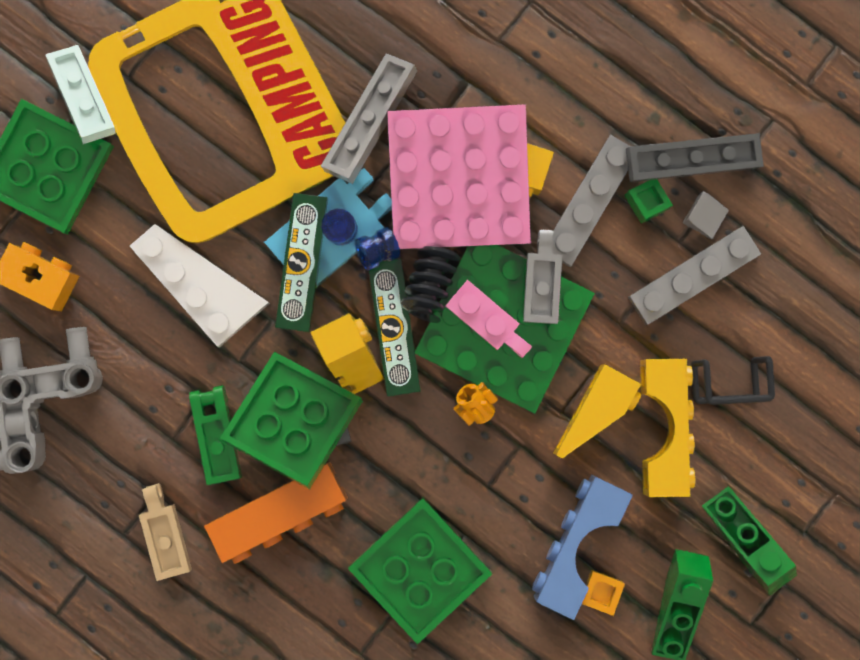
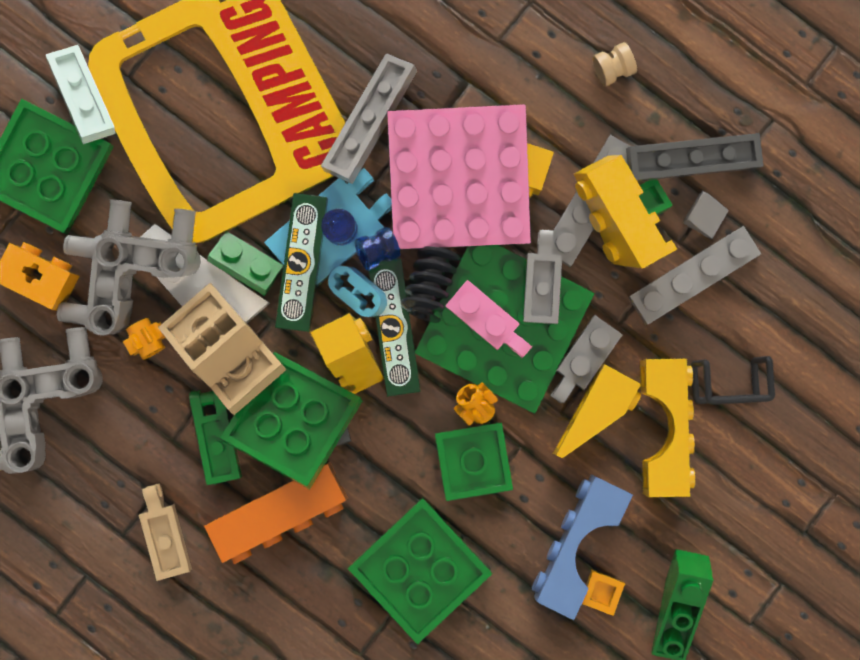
(112, 278): none -> light grey pin
(144, 339): none -> light orange gear
(221, 348): none -> tan bracket
(245, 263): none -> plate
(353, 297): none -> medium azure beam
(473, 461): none -> green plate
(585, 357): none -> light grey plate
(614, 64): none -> tan wheel
(620, 215): none -> yellow wedge
(750, 541): green slope -> none

